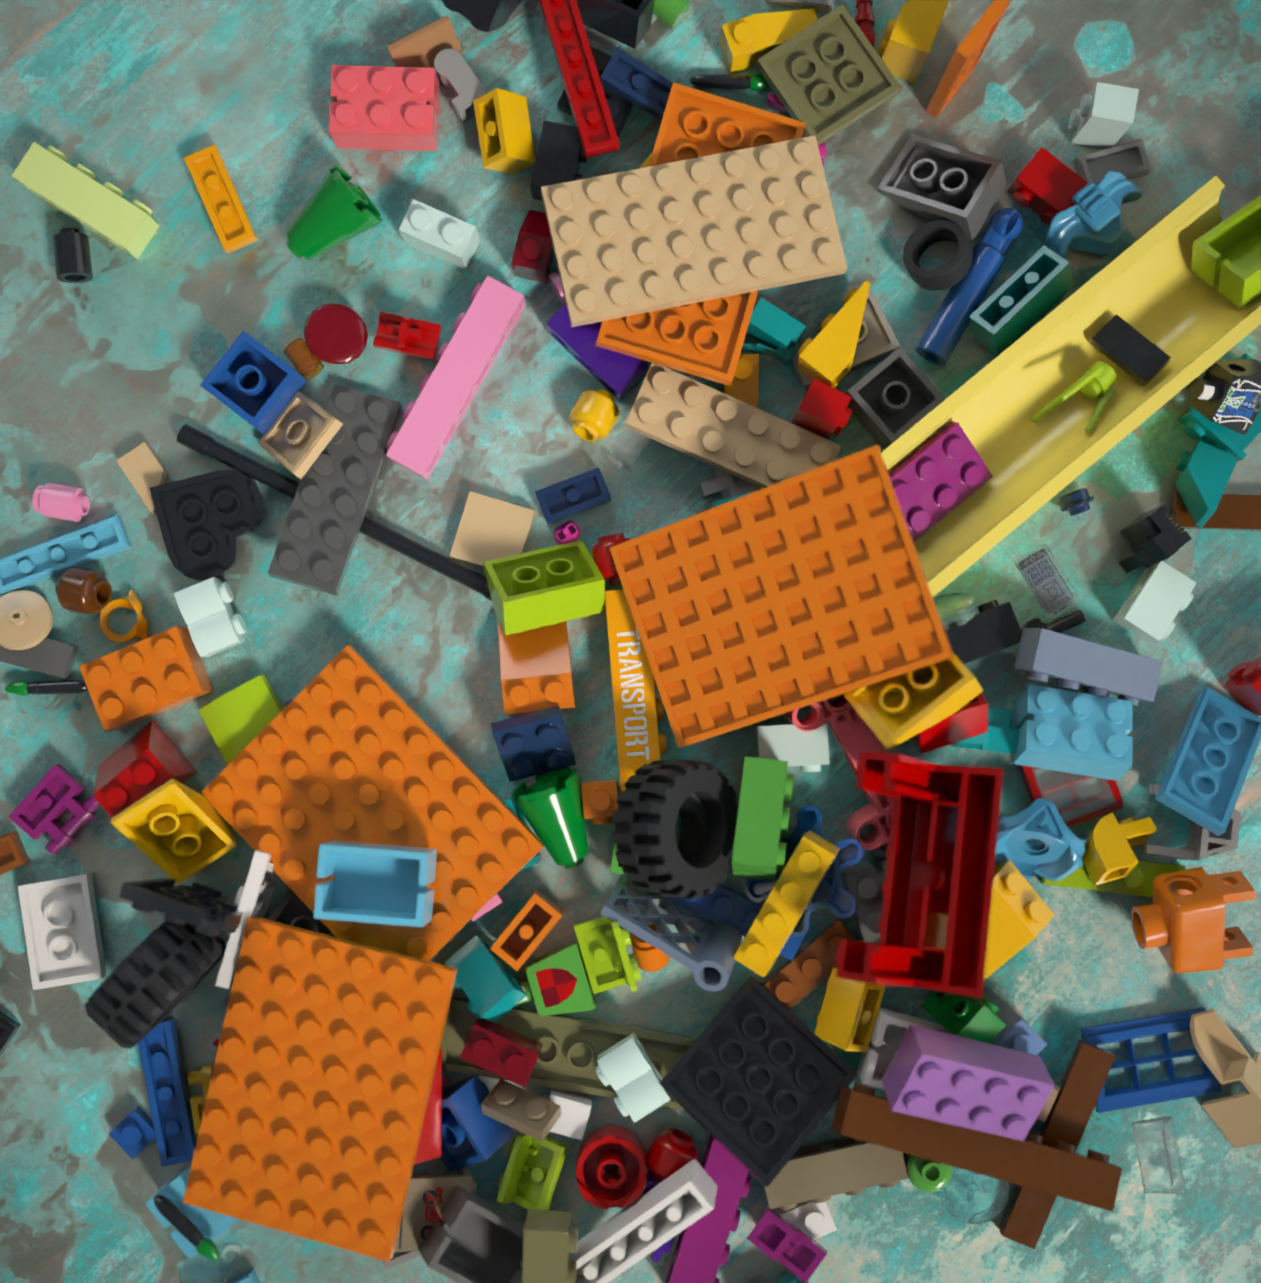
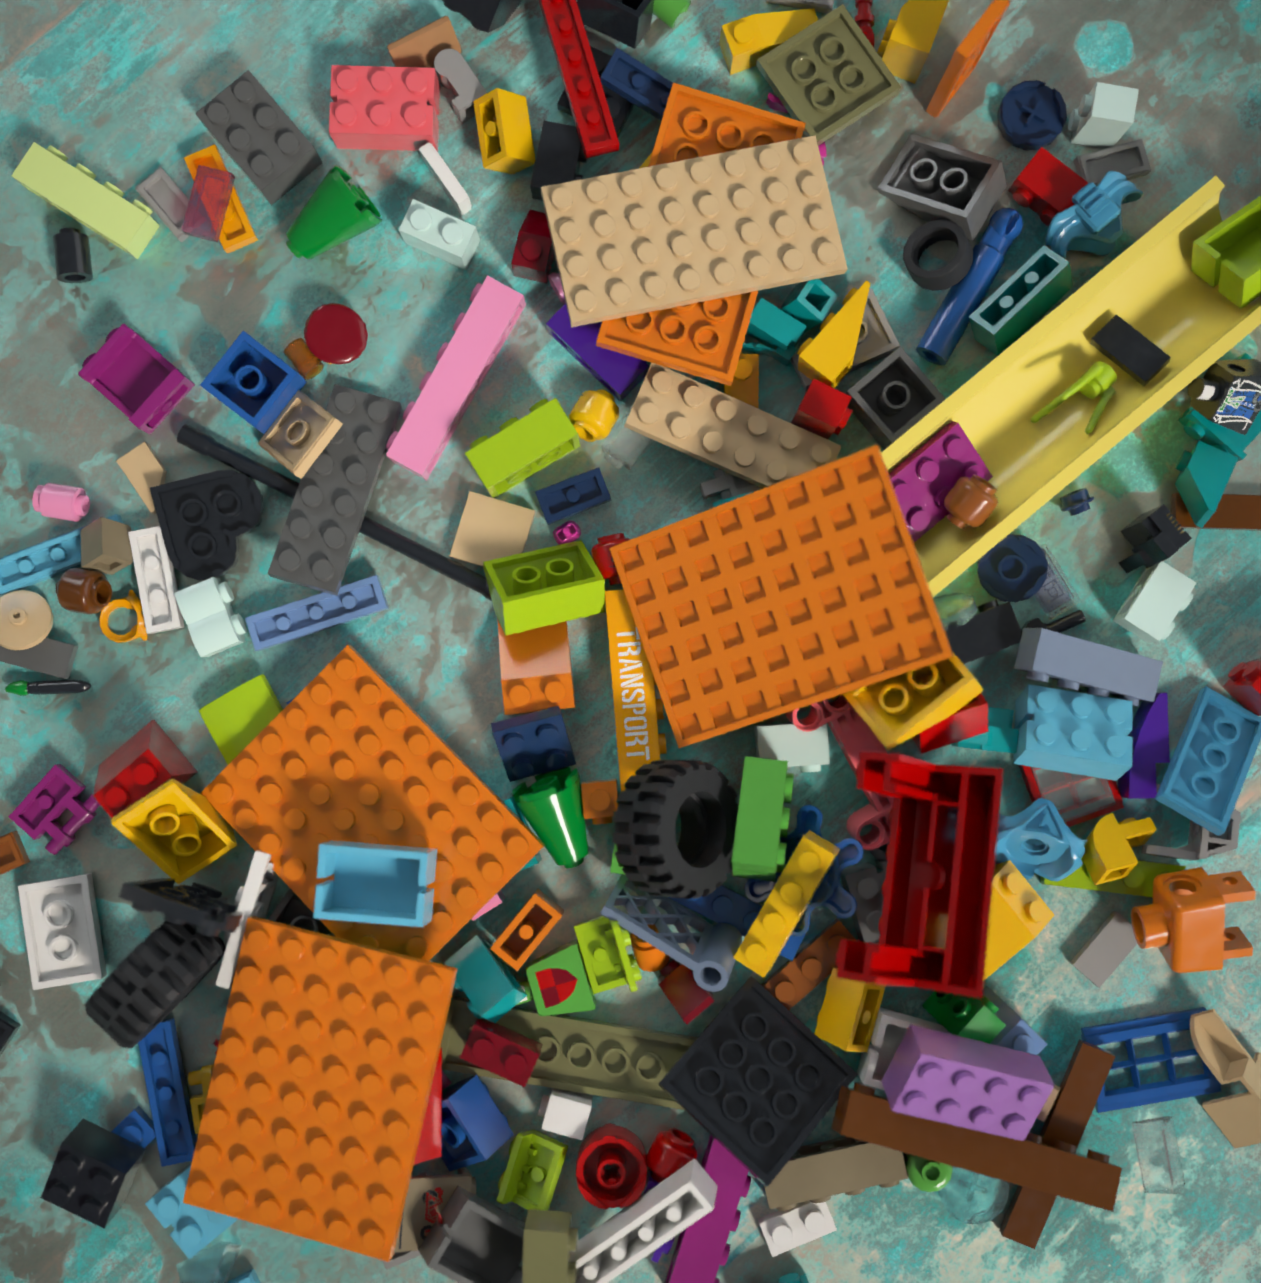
(93, 1173): none -> black brick
(106, 546): none -> dark tan panel
(136, 378): none -> magenta panel
(146, 679): orange brick -> none
(155, 581): none -> white plate
(165, 200): none -> light grey tile
(204, 1245): black piece -> none
(208, 203): none -> clear pink tile
(259, 137): none -> dark grey brick
(316, 613): none -> medium blue plate
(407, 336): red hips -> none
(445, 178): none -> white tile
(521, 1109): dark tan plate -> none
(523, 447): none -> lime brick
(633, 1078): light aqua brick -> none
(682, 990): none -> dark red slope
(725, 81): black piece -> none
(787, 1244): magenta slope -> none
(809, 302): none -> teal brick
(970, 501): none -> dark orange head
(1013, 569): none -> dark blue tile
(1031, 115): none -> dark blue tile
(1105, 949): none -> light grey tile
(1149, 747): none -> dark purple slope

